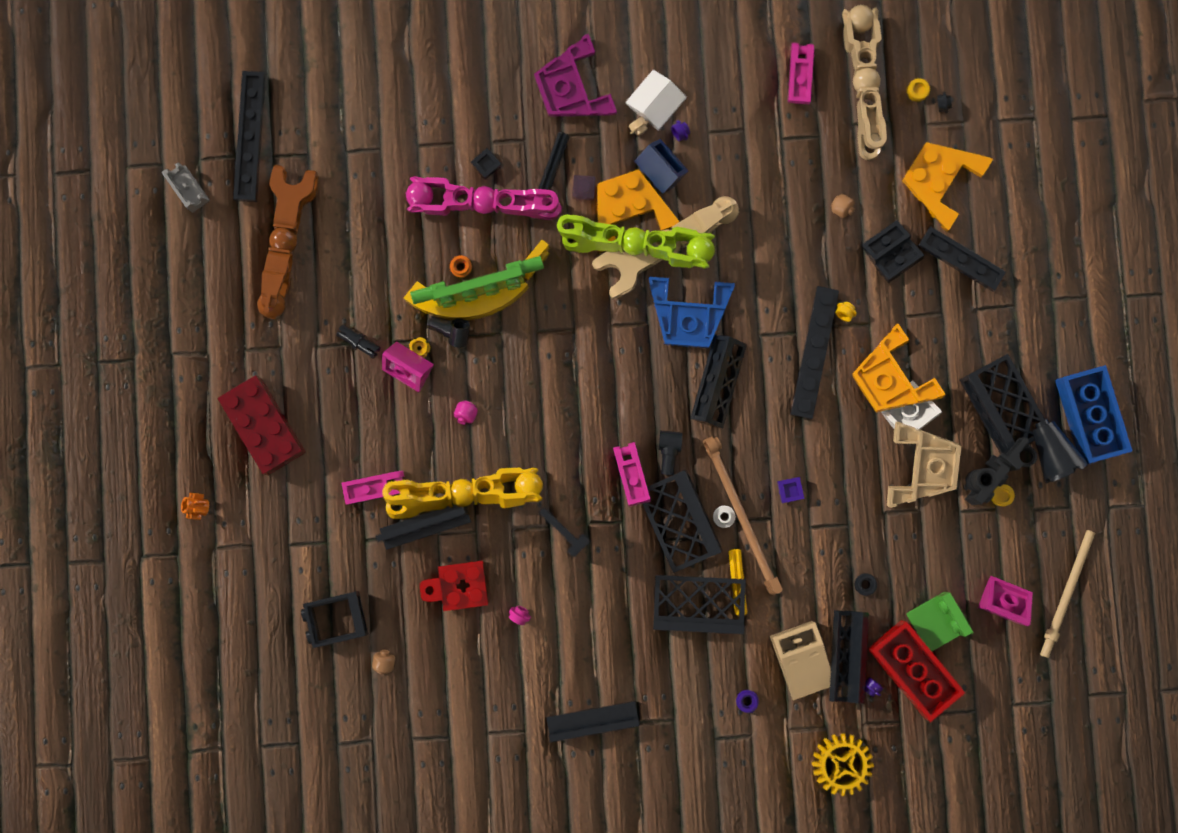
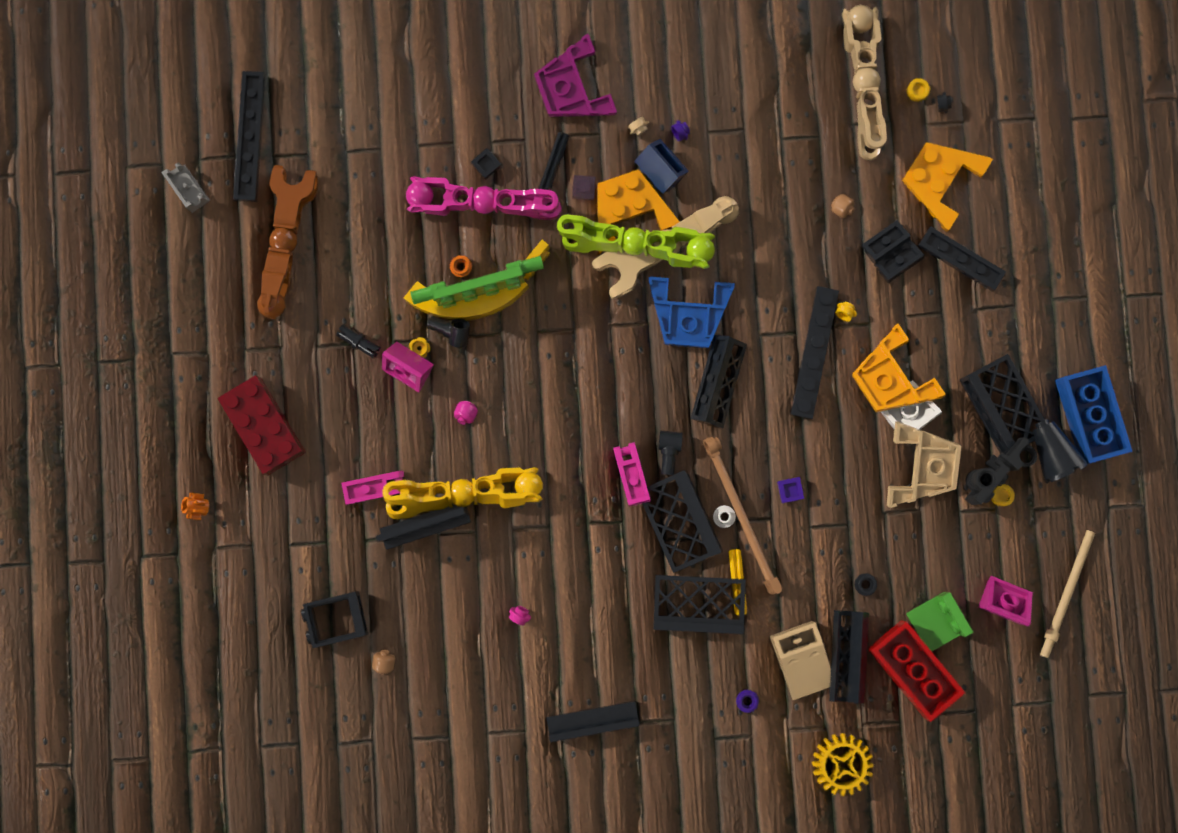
(445, 586): red plate -> none
(577, 545): black fence -> none
(656, 99): white slope -> none
(800, 74): dark pink plate -> none
(873, 687): dark purple plate -> none

